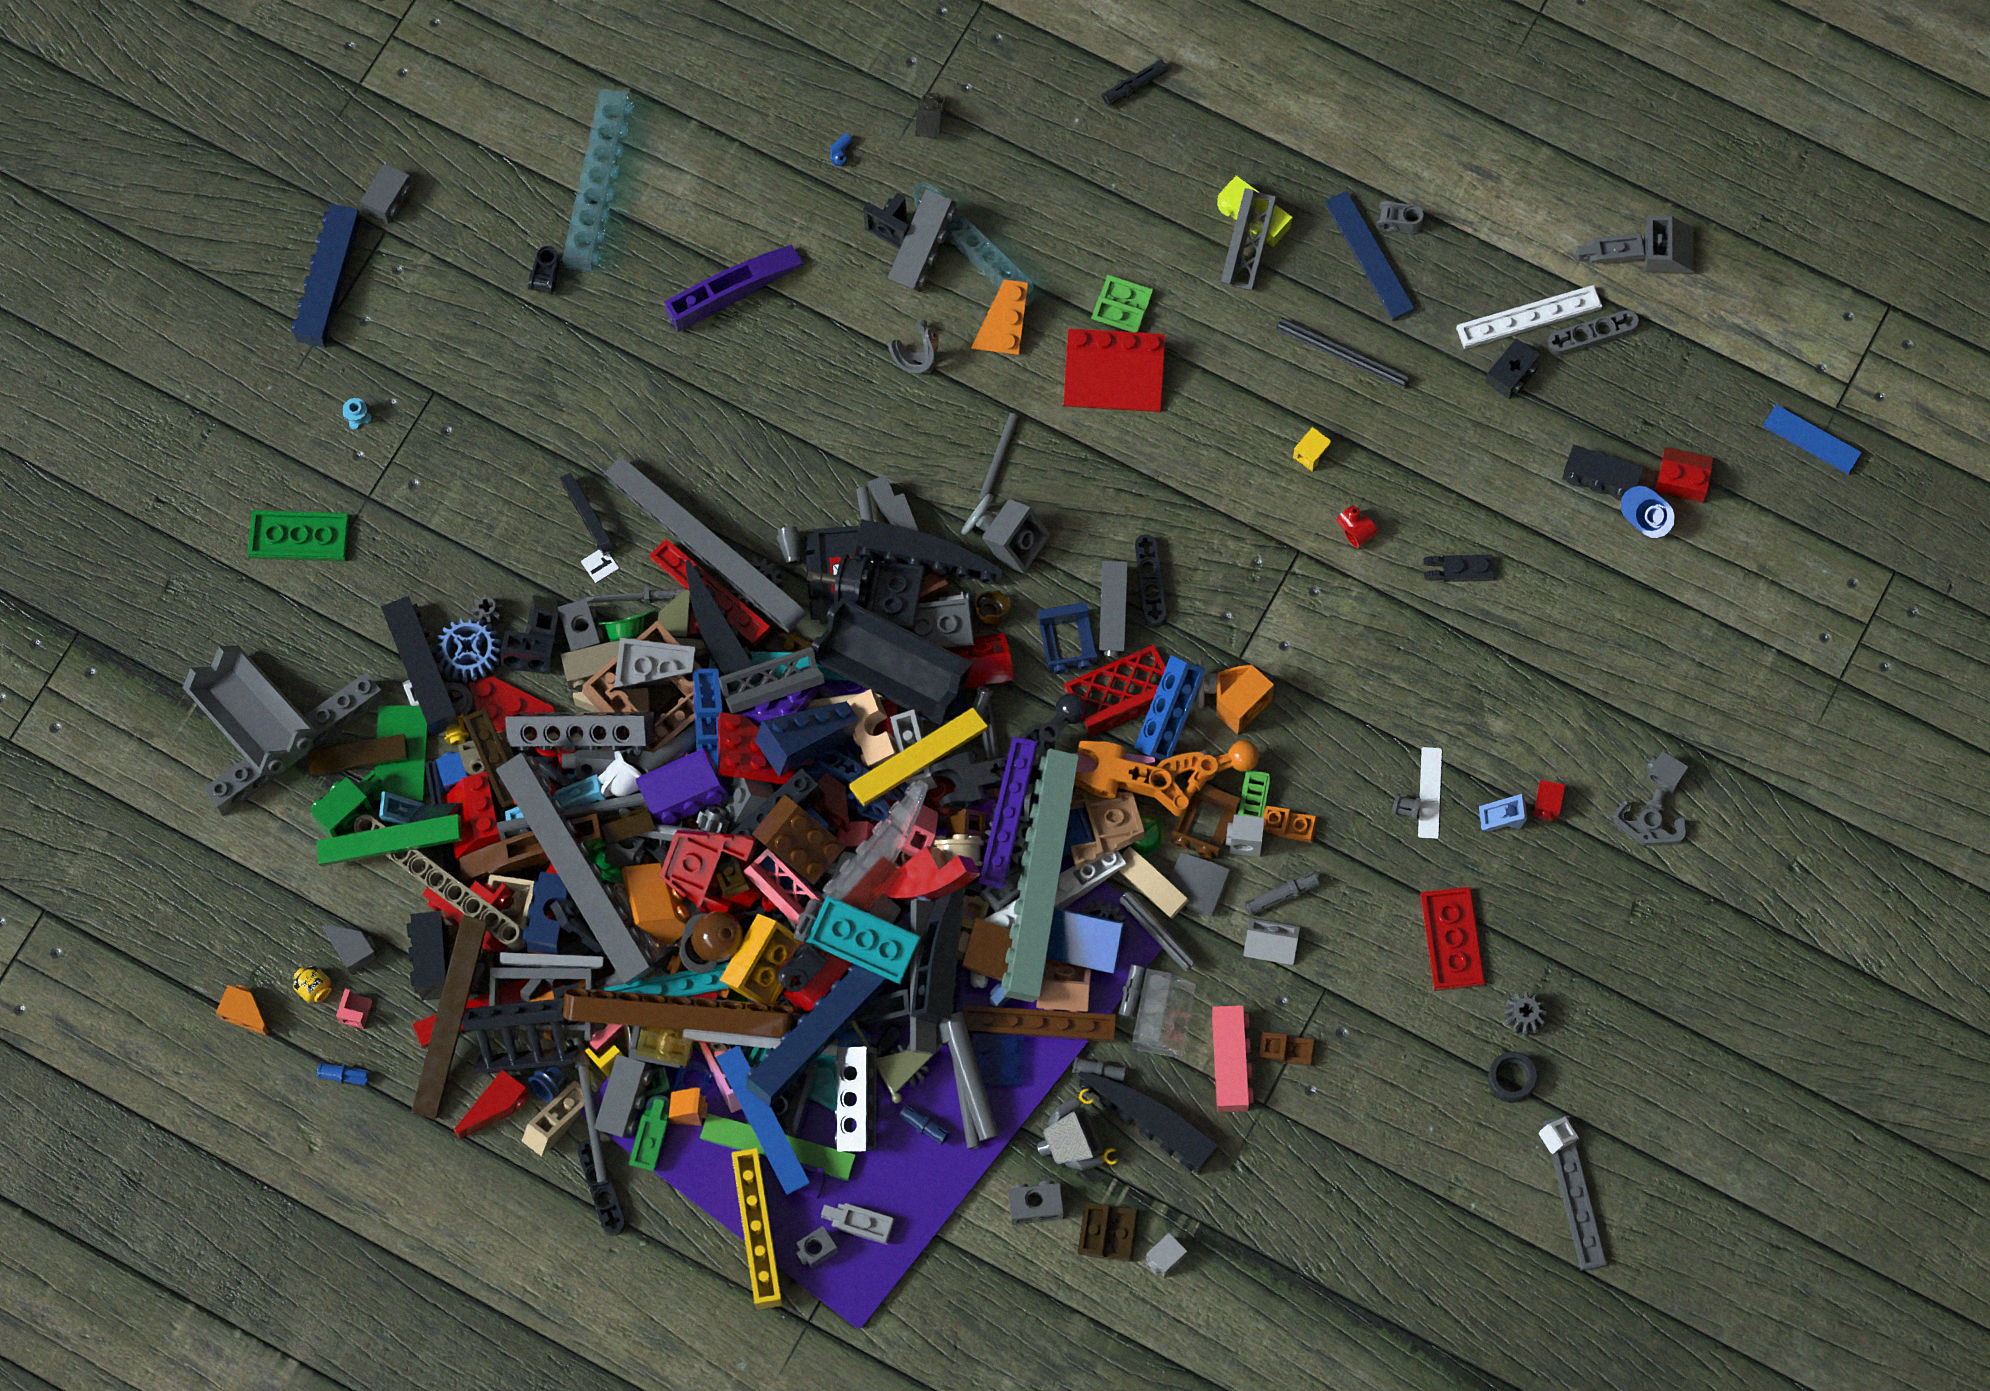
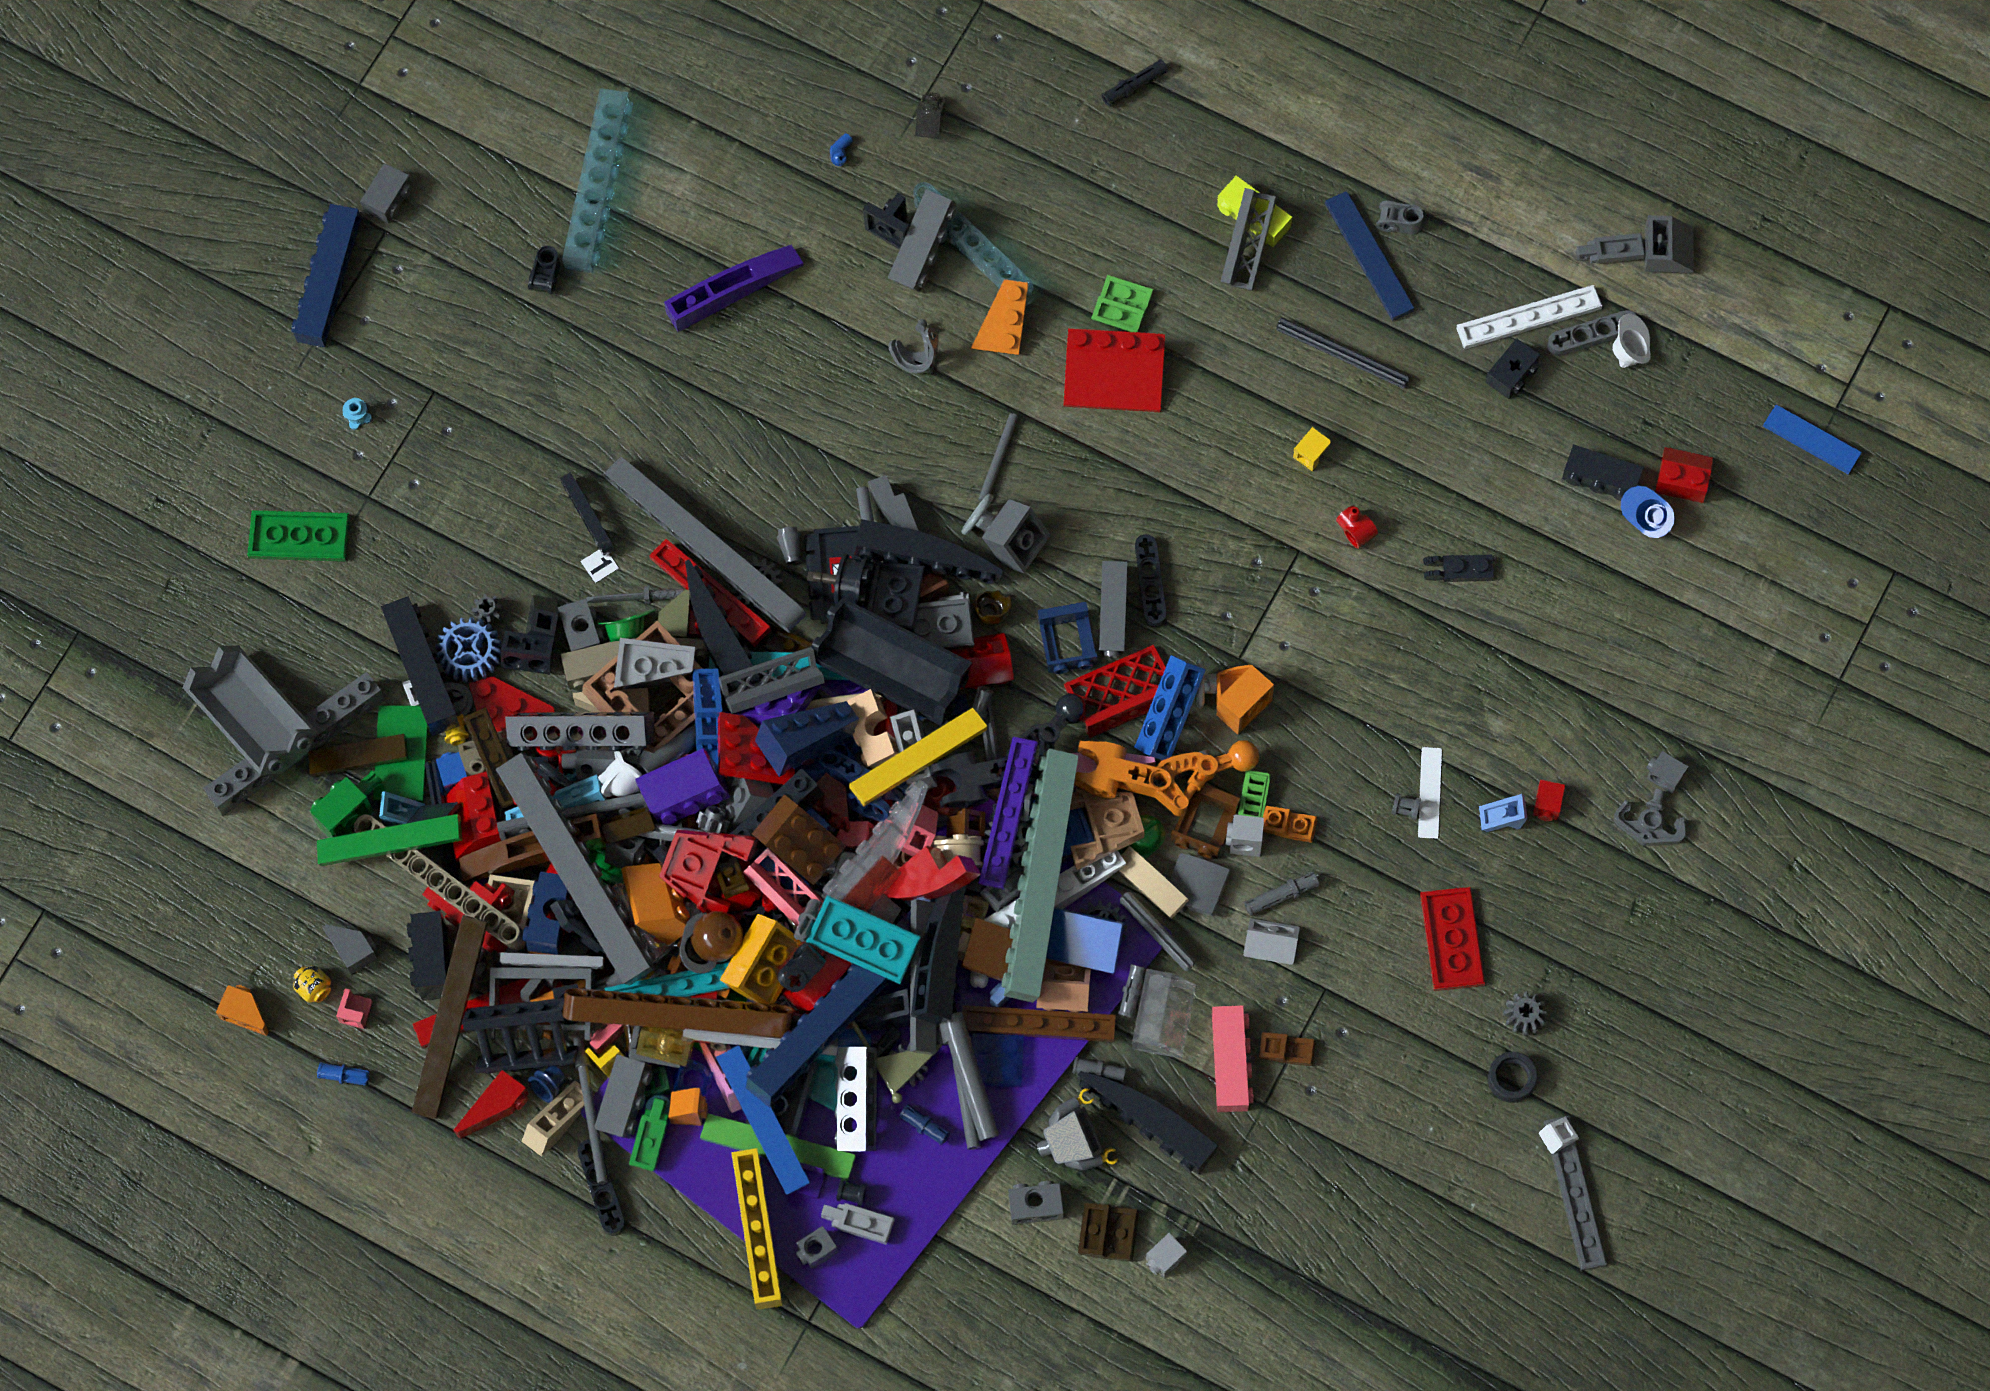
(851, 1192): none -> black bush
(1633, 341): none -> white piece

